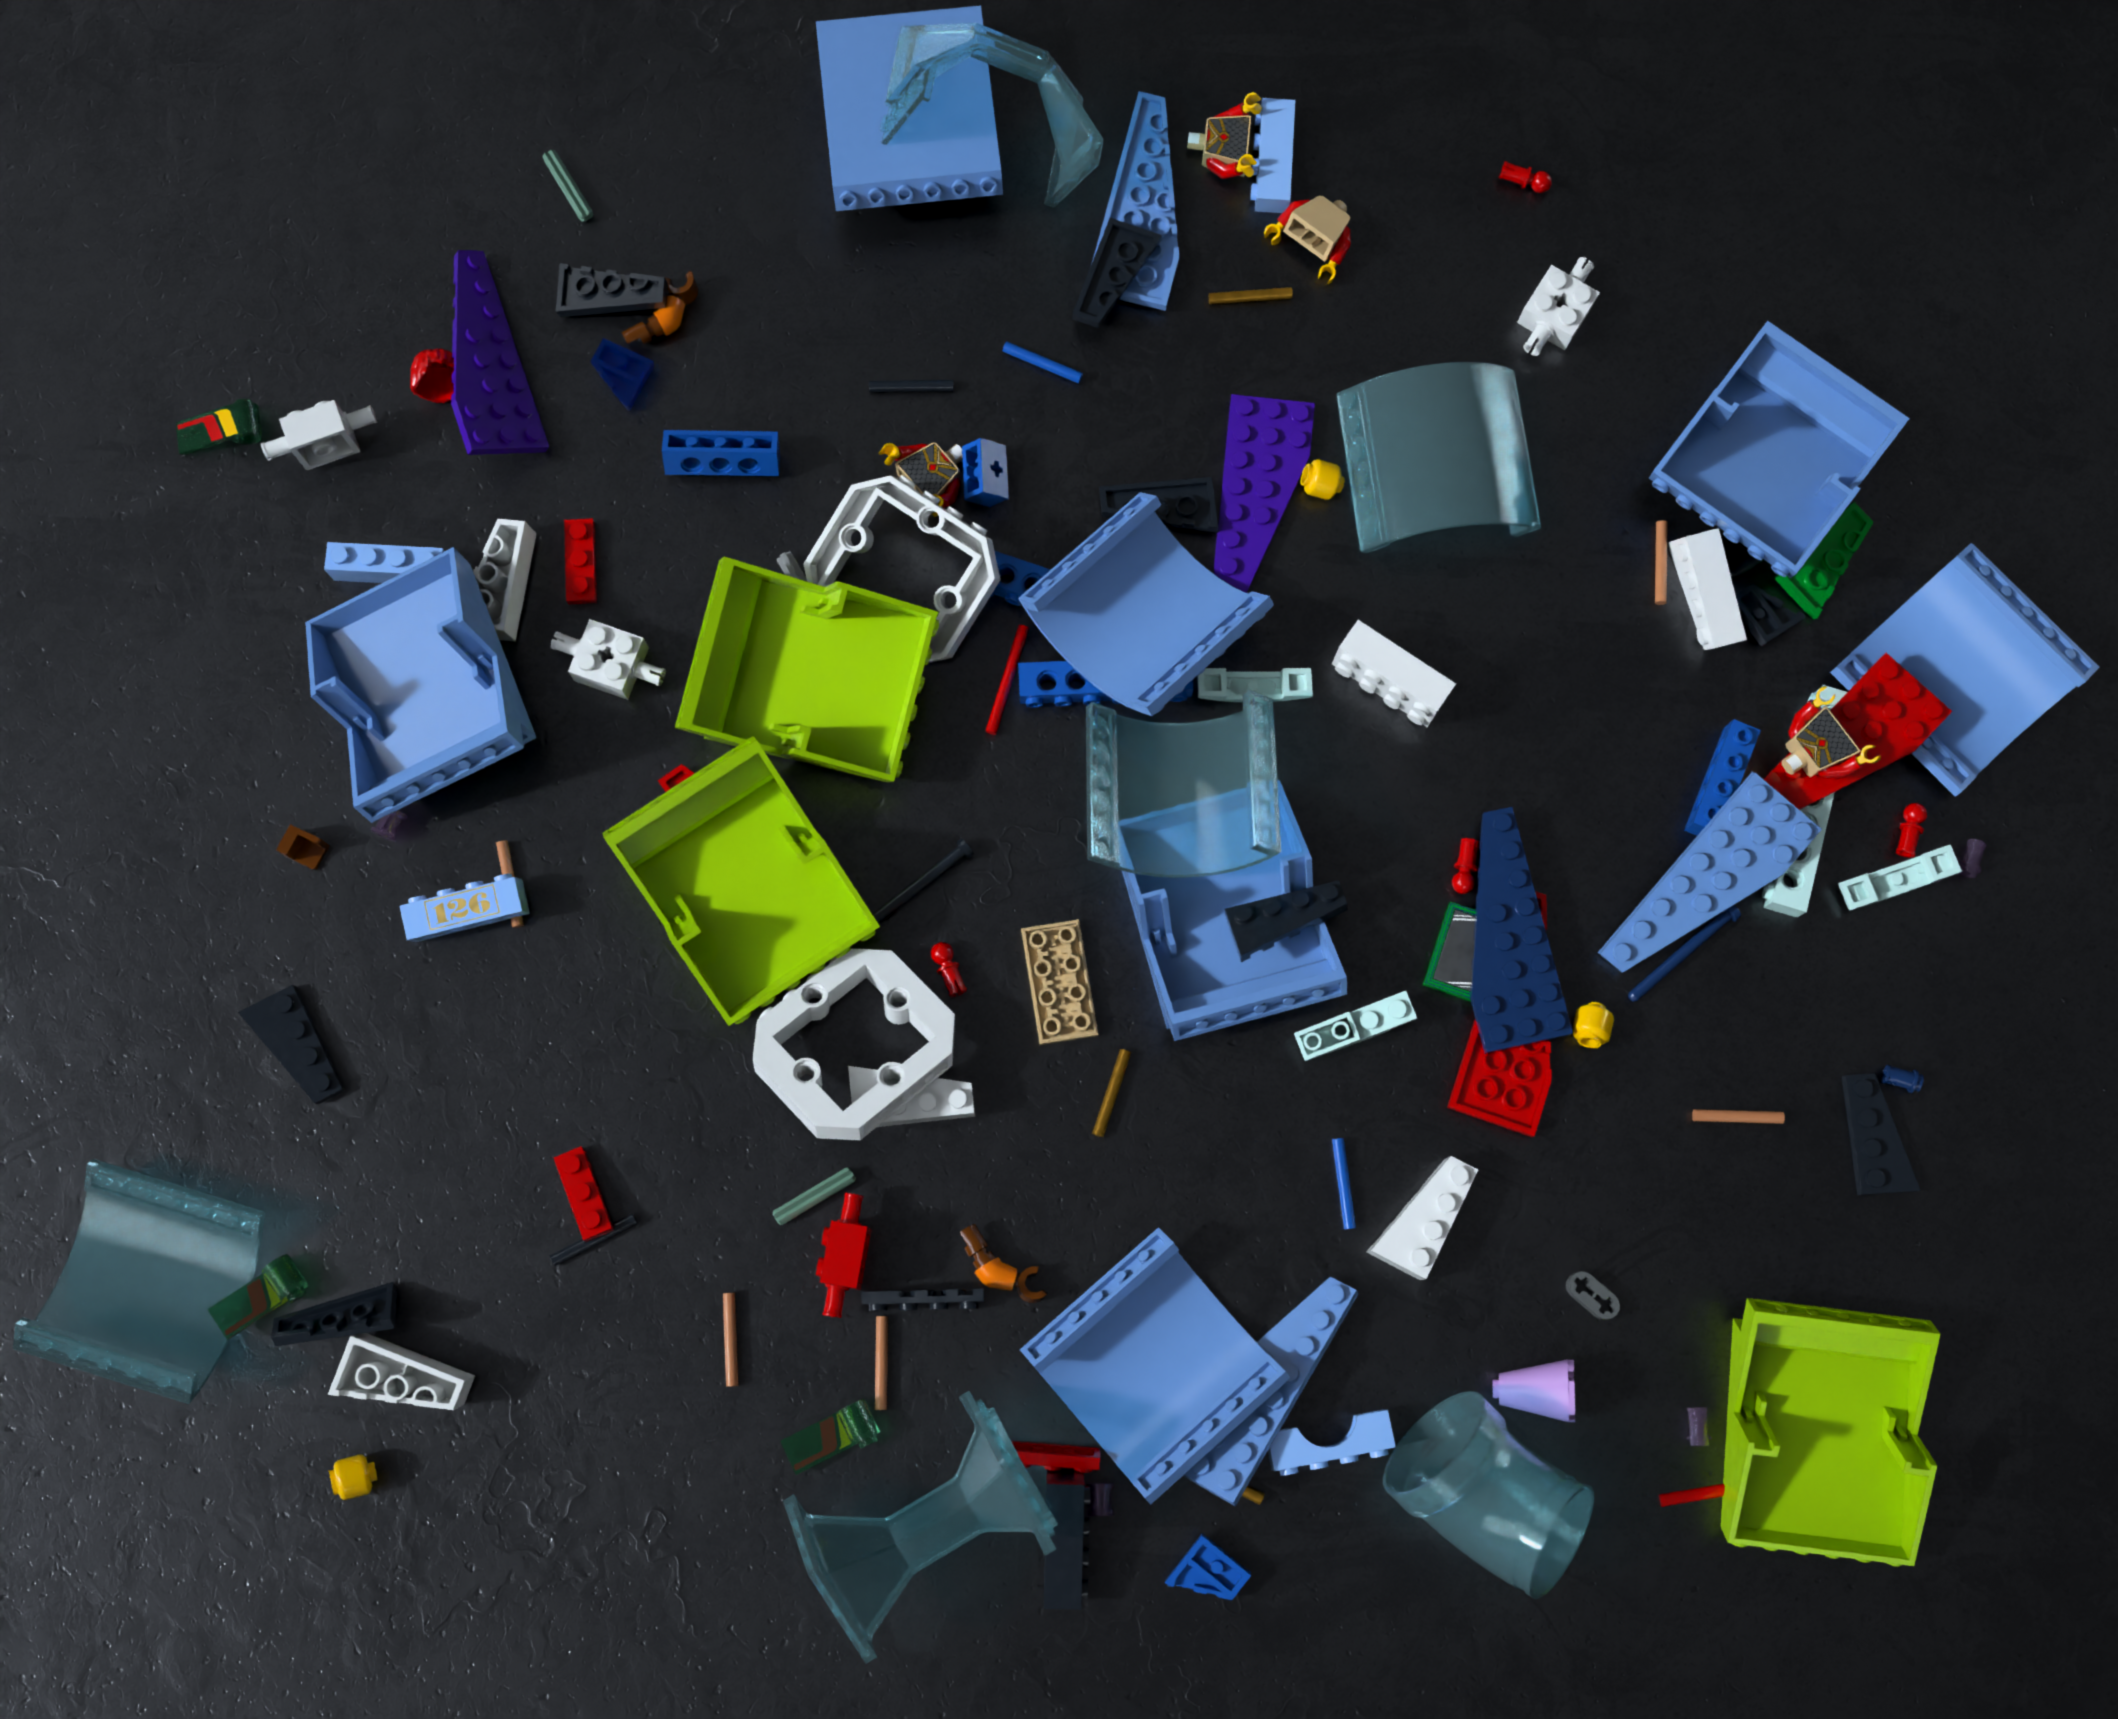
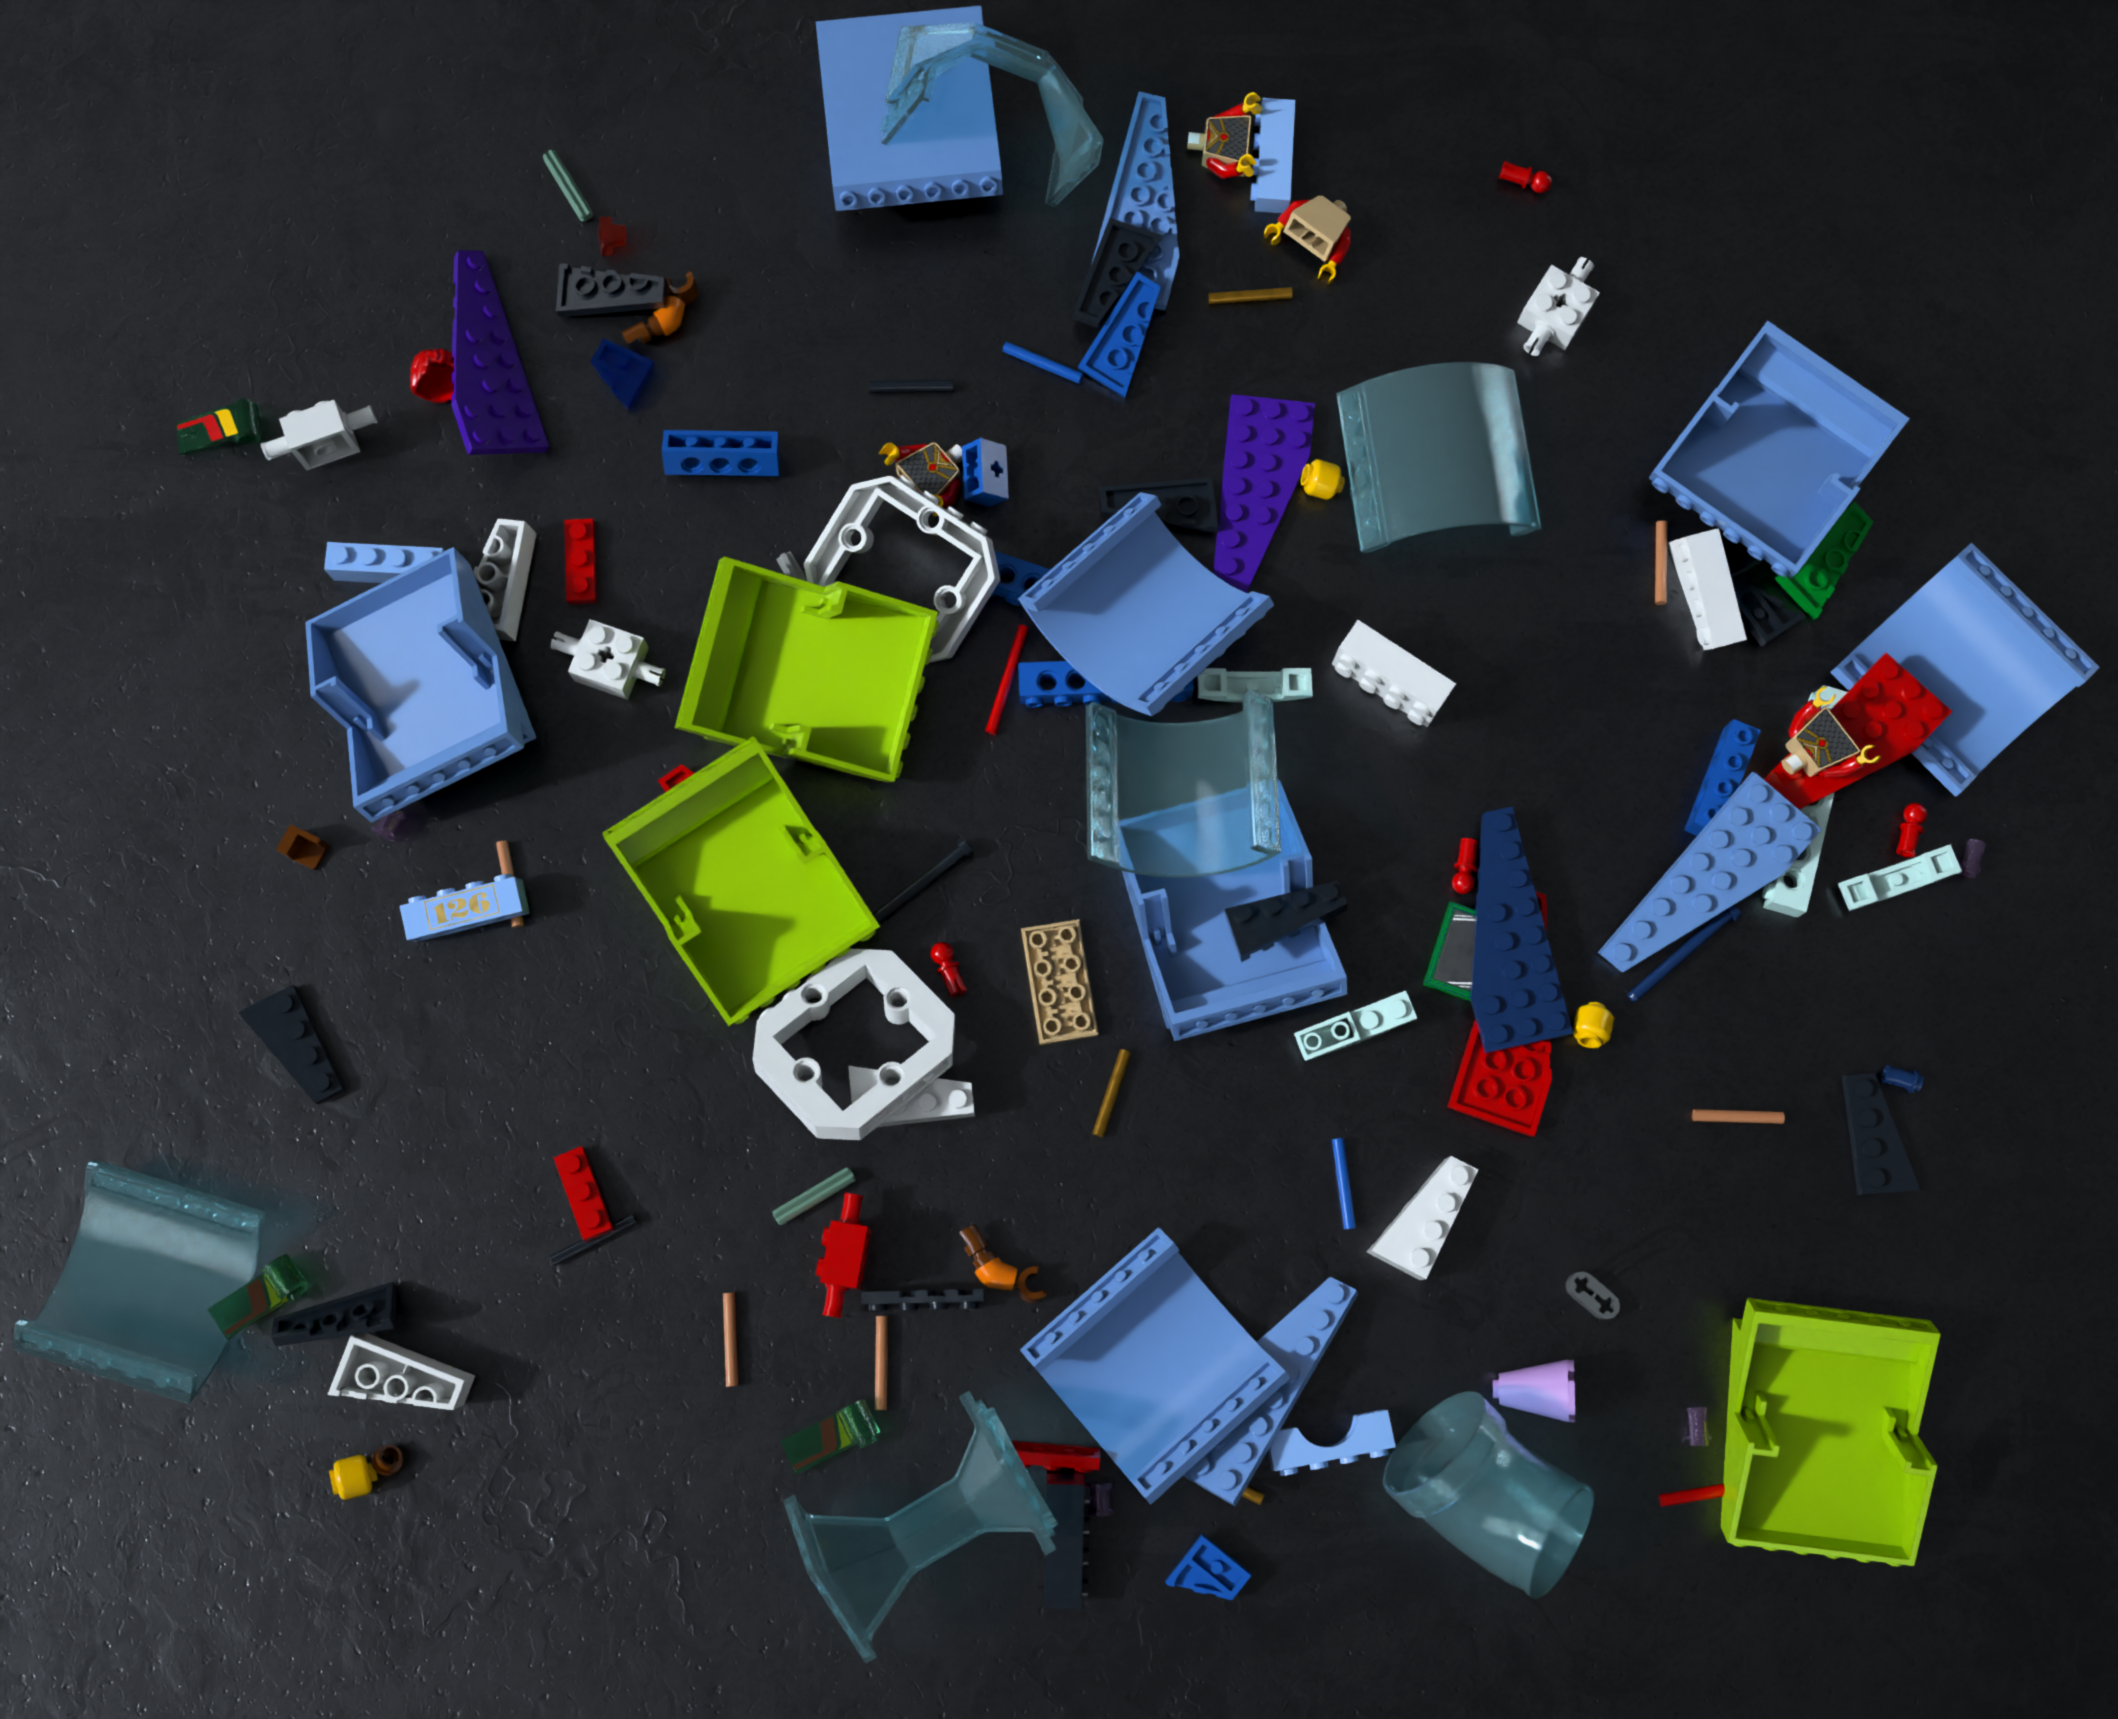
(388, 1452): none -> reddish brown plate
(610, 236): none -> clear red tile
(1120, 340): none -> blue wing

